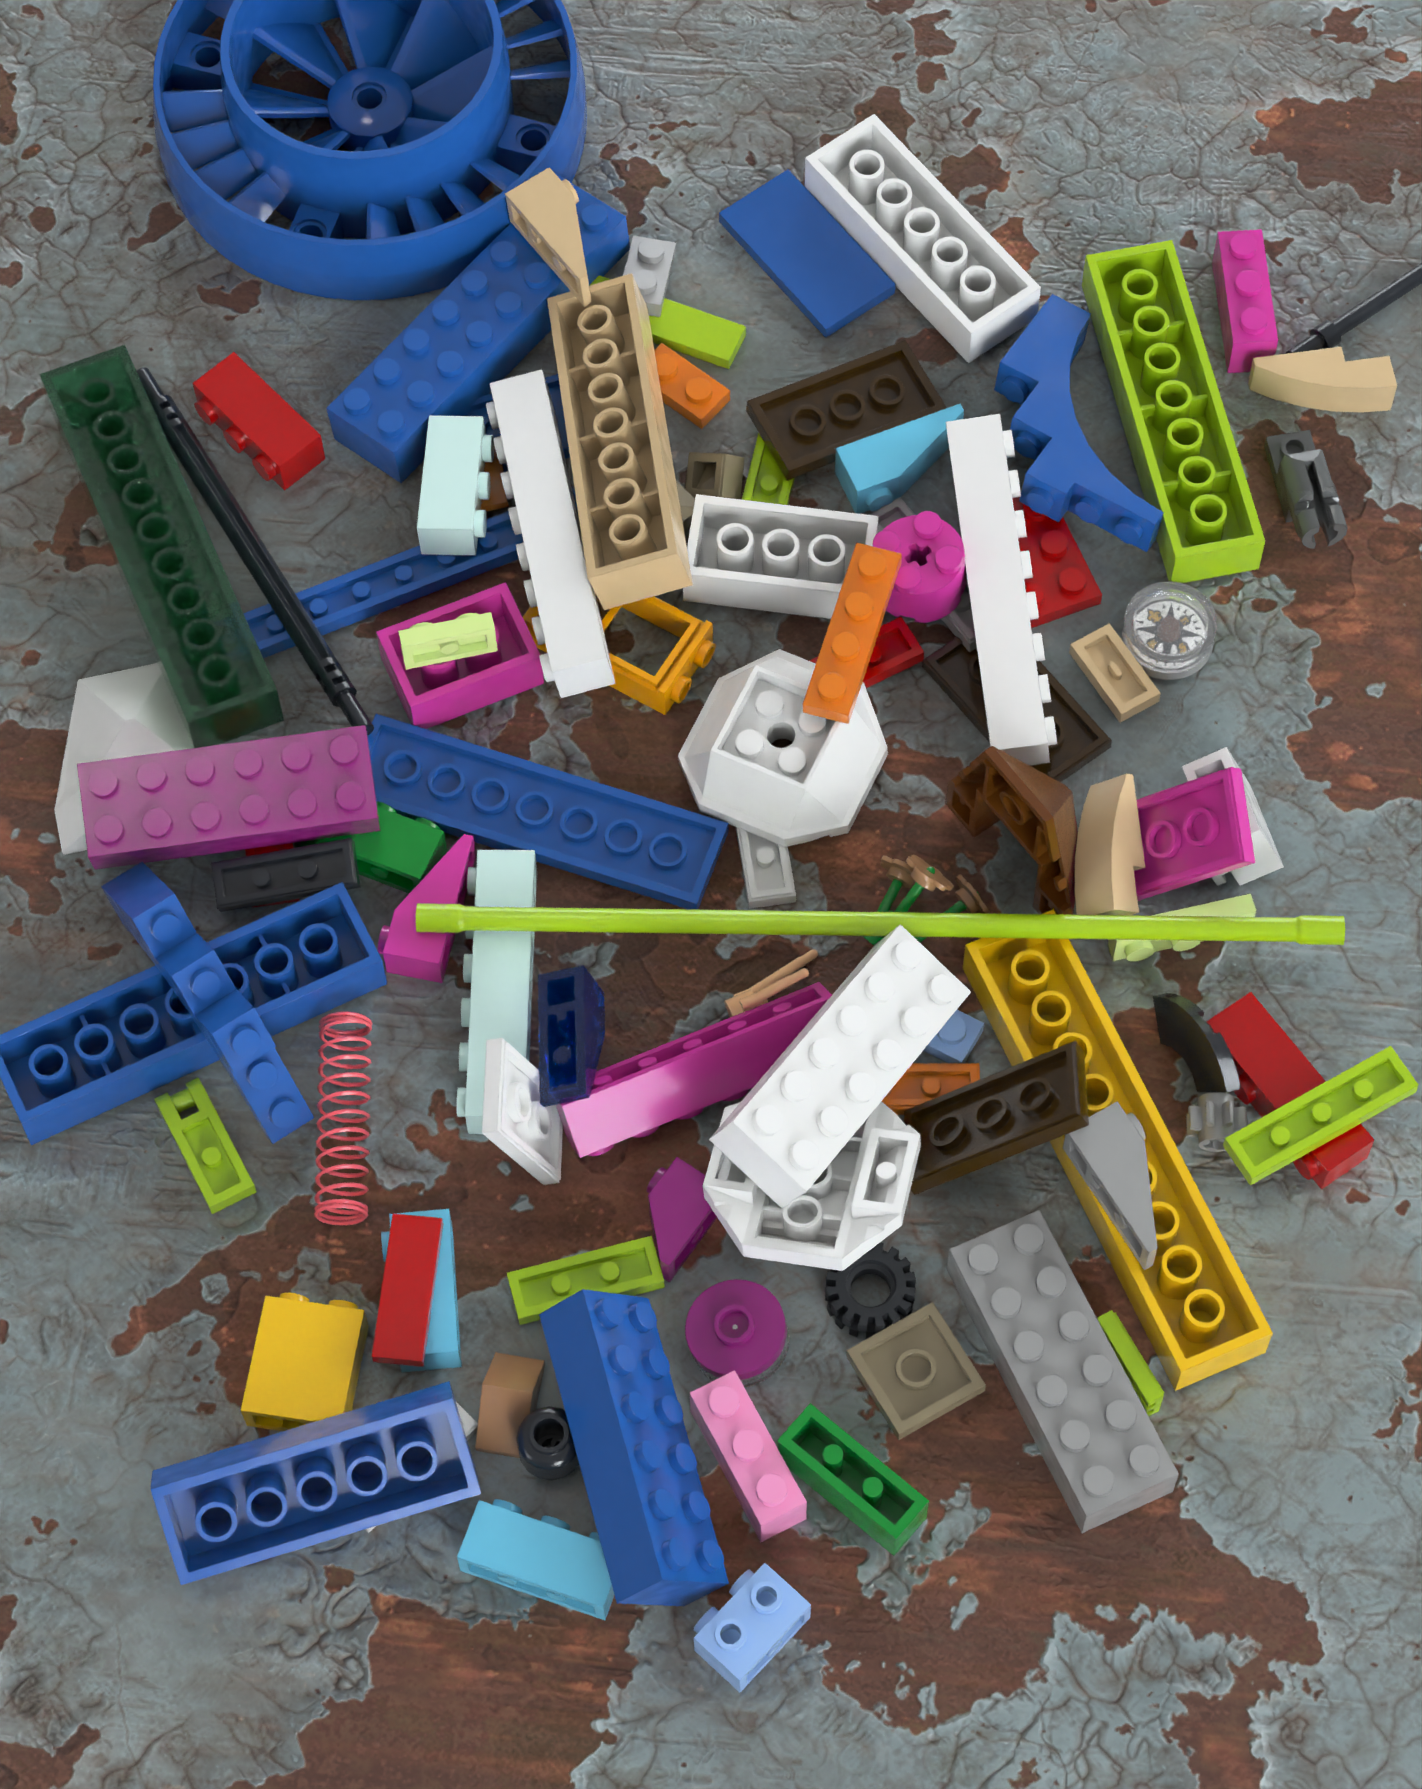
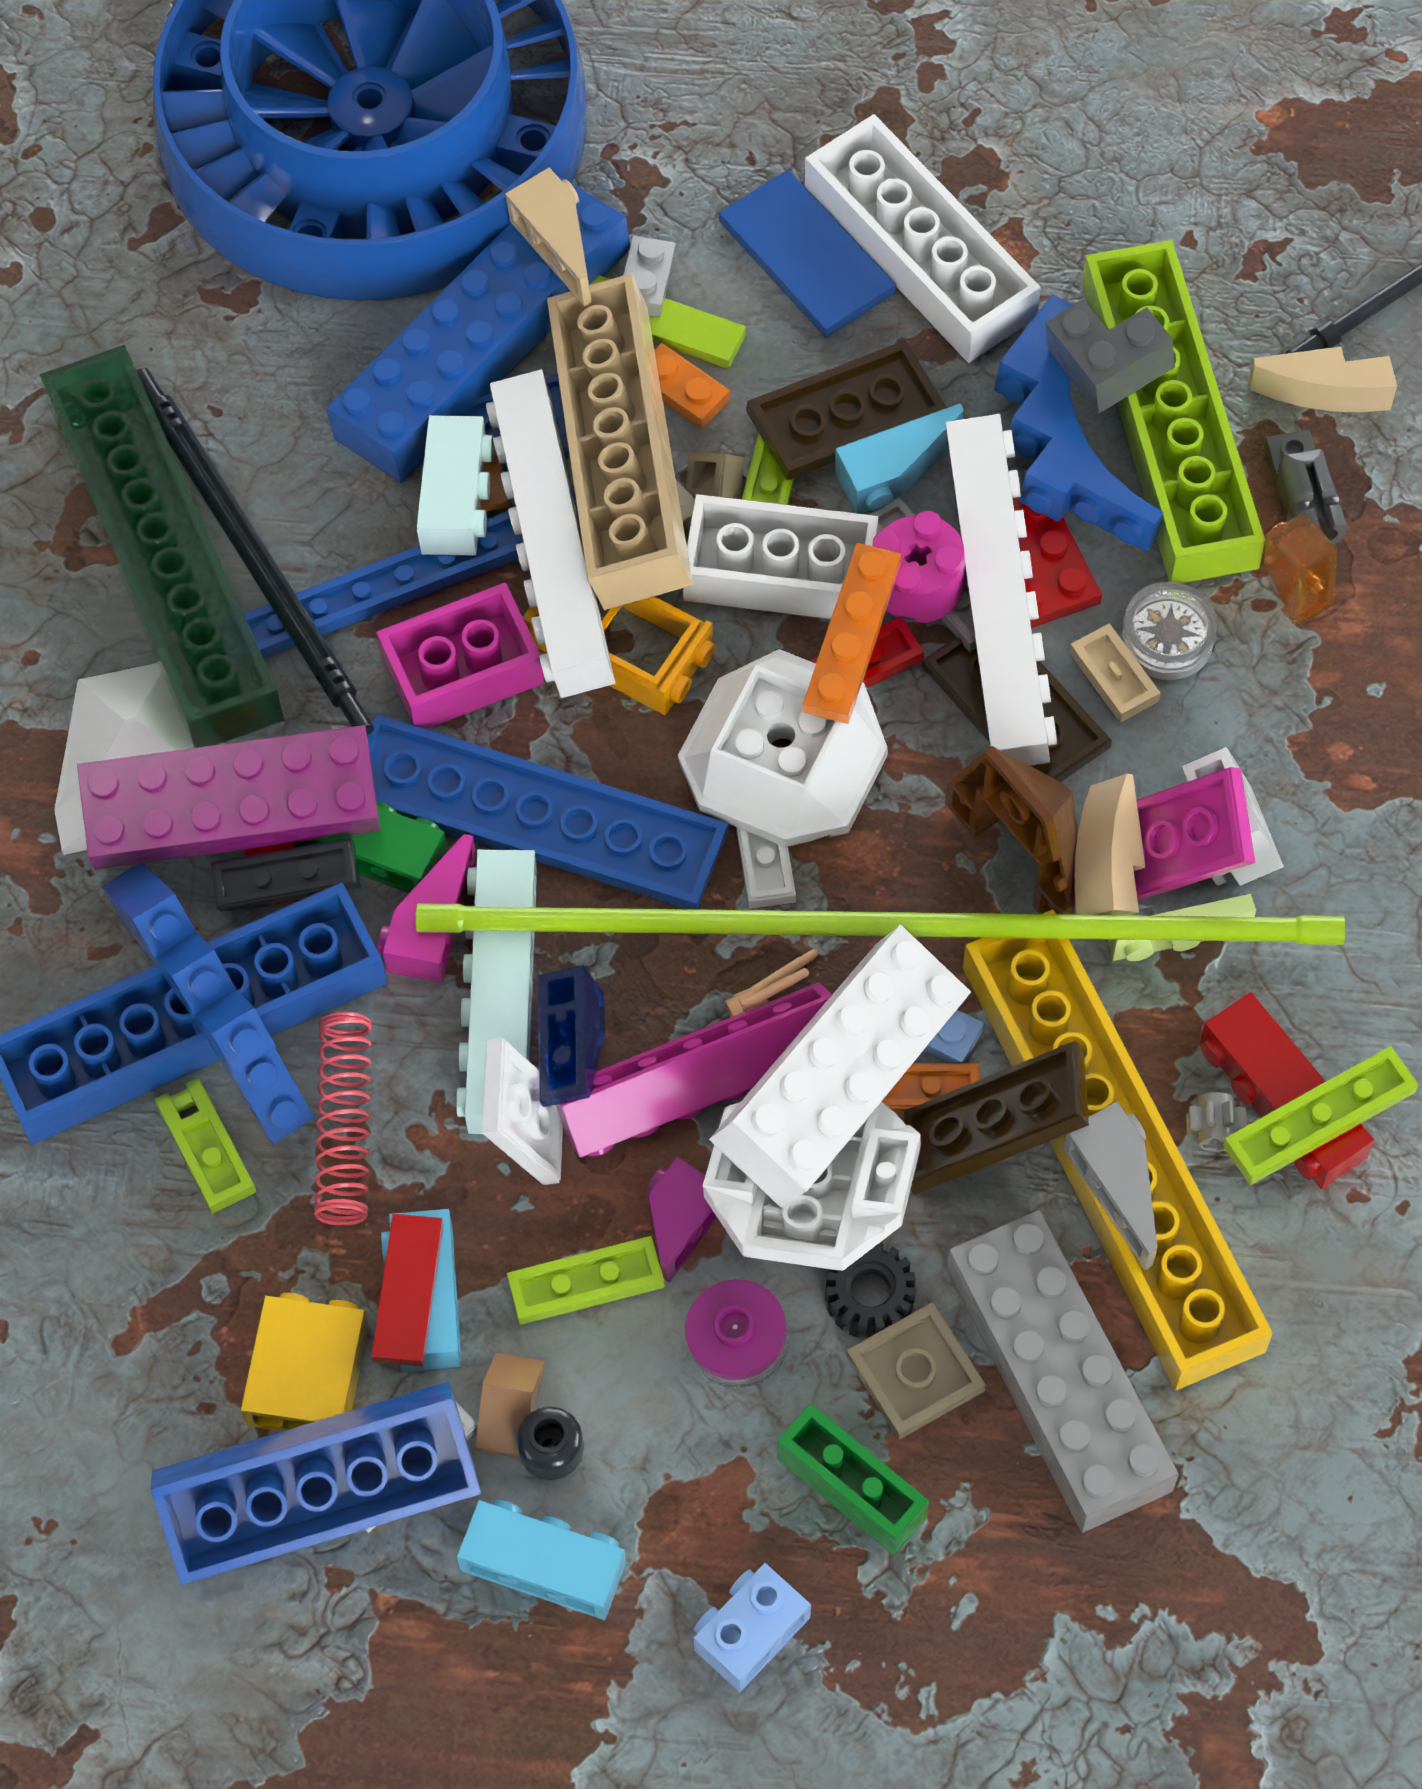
(258, 422): red brick -> none
(448, 640): yellowish green plate -> none
(633, 1449): blue brick -> none
(748, 1456): bright pink brick -> none
(926, 877): medium nougat plant -> none
(1112, 361): none -> dark grey brick
(1133, 1363): lime tile -> none
(1204, 1051): black tile -> none
(1244, 298): dark pink brick -> none
(1301, 568): none -> clear orange slope

